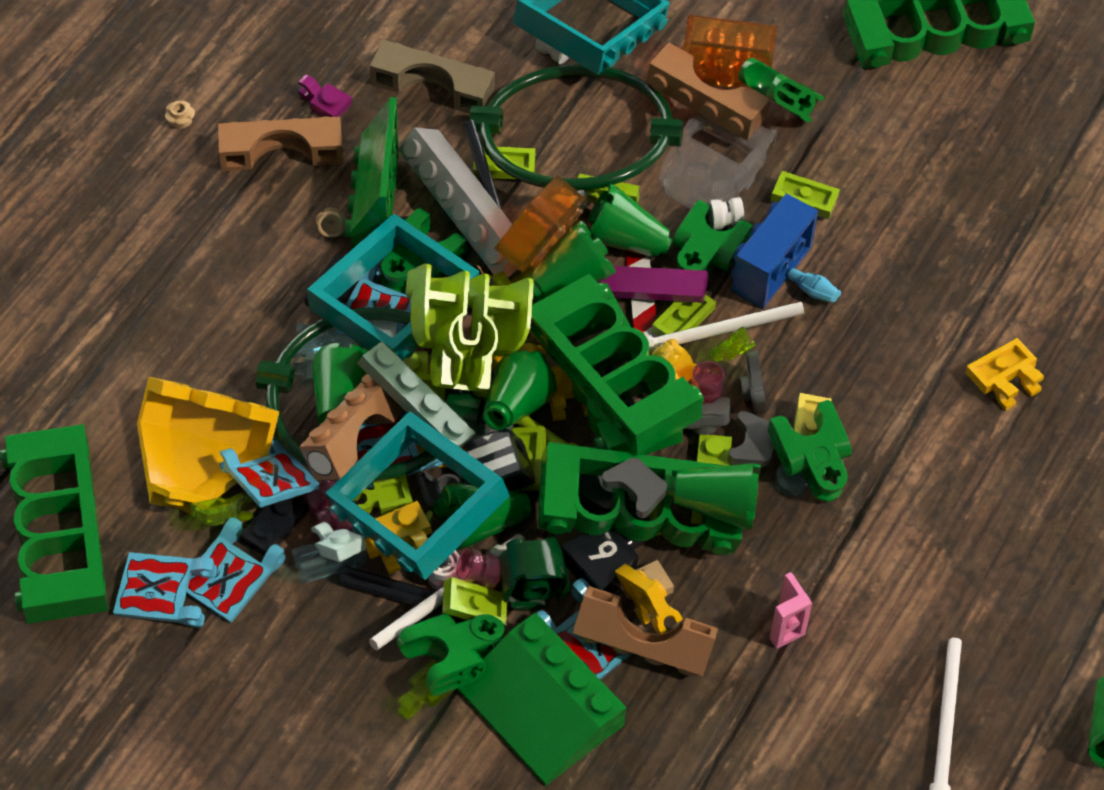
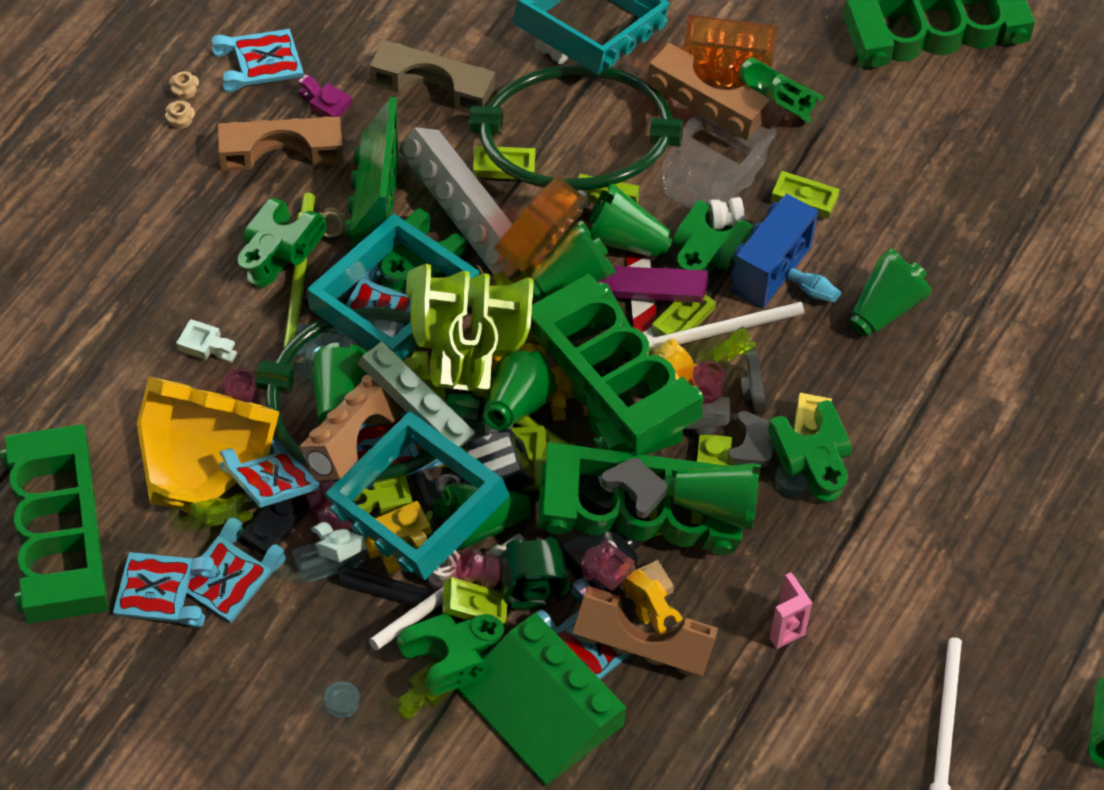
(184, 85): none -> tan plate
(202, 339): none -> light aqua plate
(240, 385): none -> clear pink wheel
(260, 58): none -> medium azure flag
(274, 244): none -> green piece
(297, 281): none -> lime bar
(341, 699): none -> clear light blue tile
(480, 160): black bar -> none
(607, 565): none -> clear pink bracket
(888, 293): none -> green cone
(1001, 366): yellow plate -> none

